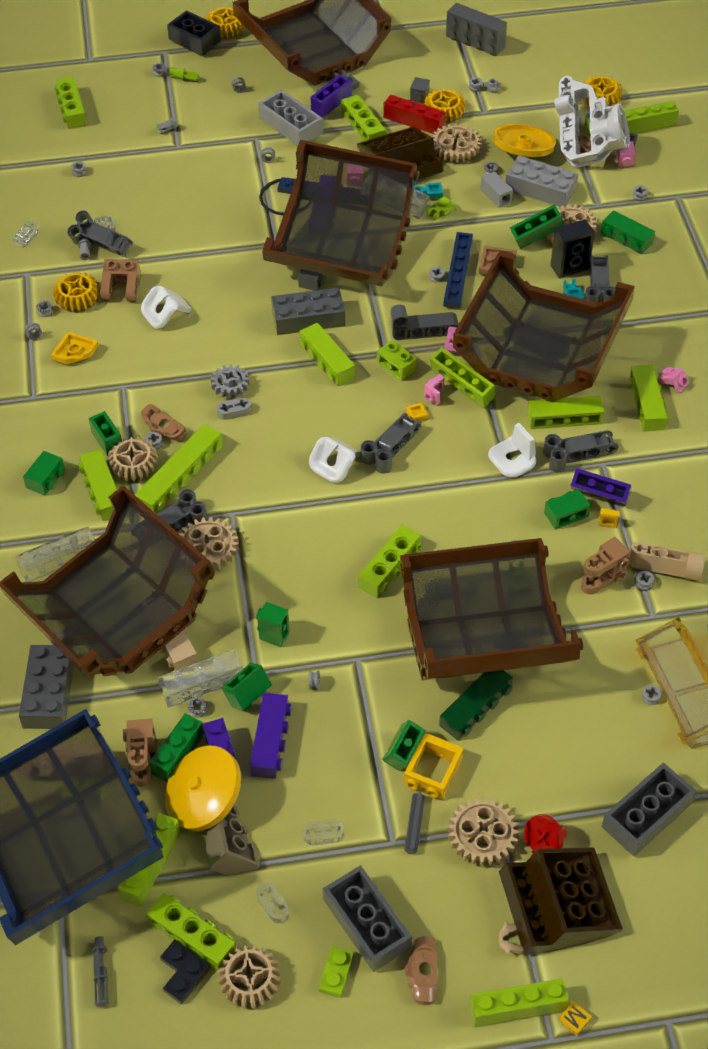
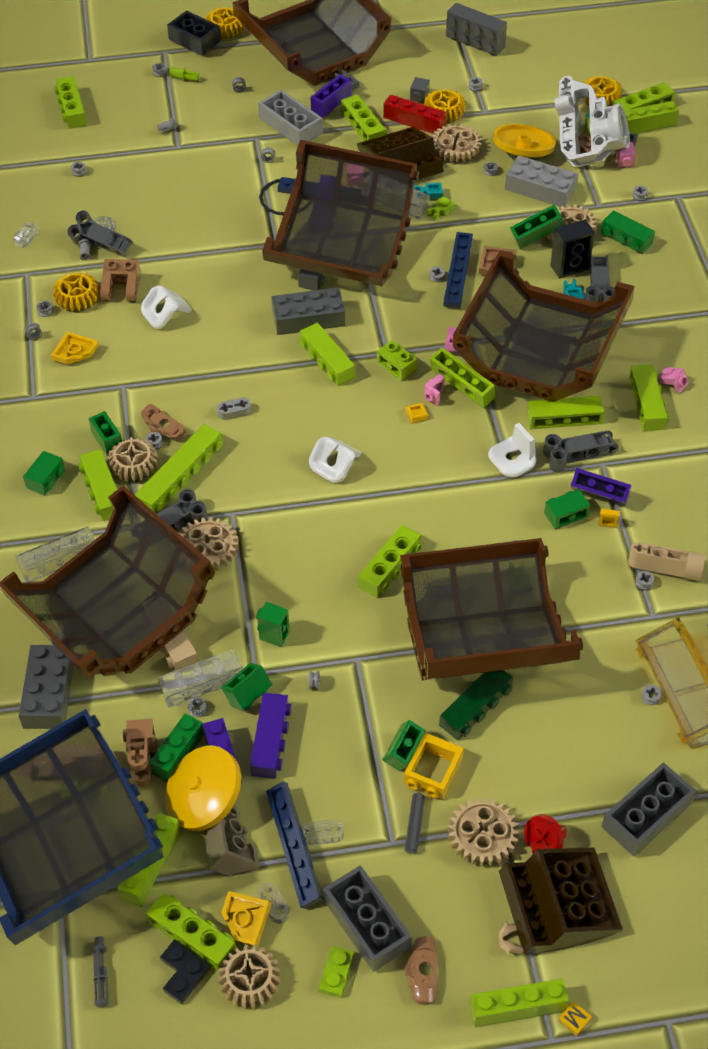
(231, 381): light grey gear -> none
(245, 917): none -> yellow plate
(294, 845): none -> dark blue plate
(389, 443): dark grey piece -> none
(420, 326): dark grey beam -> none
(492, 85): light grey plate -> none
(496, 189): light grey brick -> none
(610, 565): medium nougat brick -> none
(653, 95): none -> lime brick

